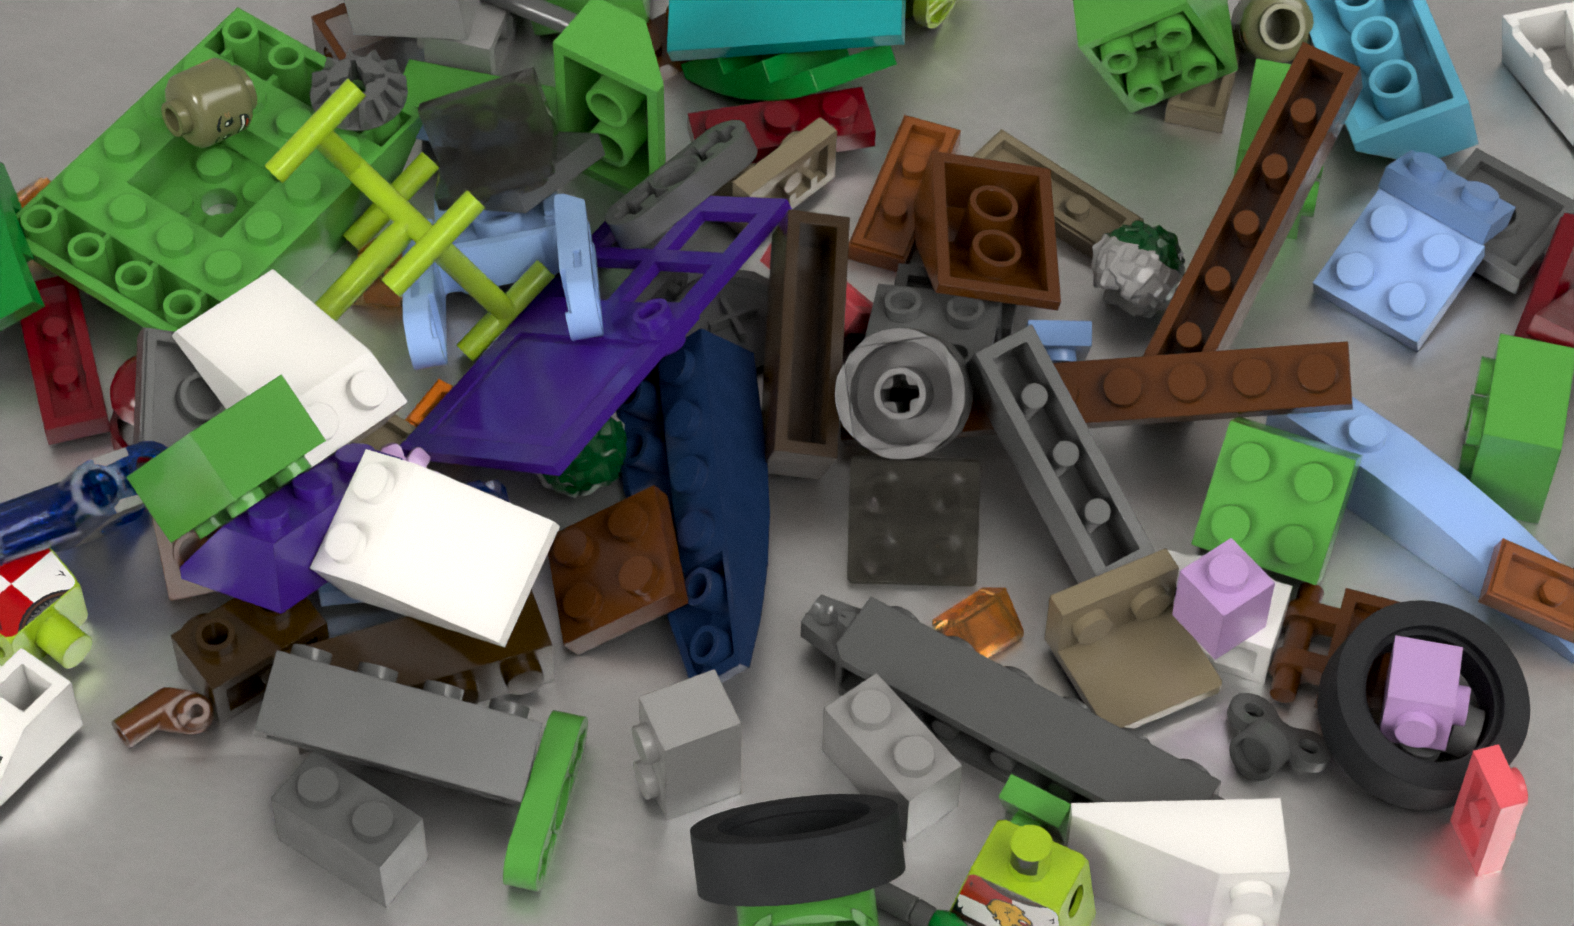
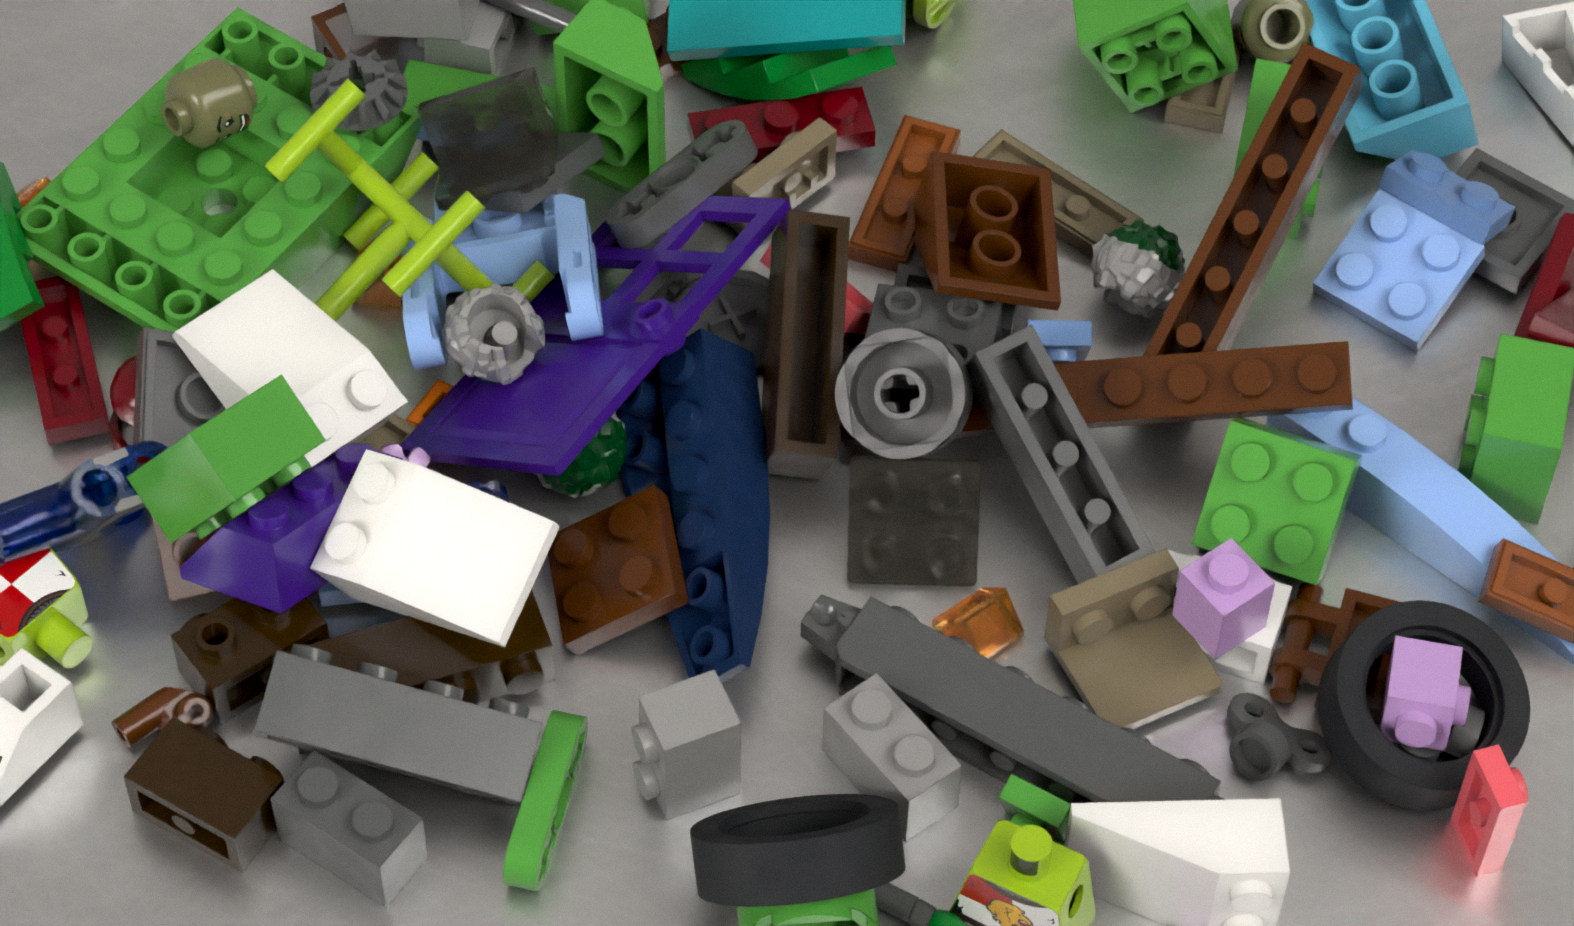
(205, 792): none -> dark brown brick
(493, 333): none -> light grey piece

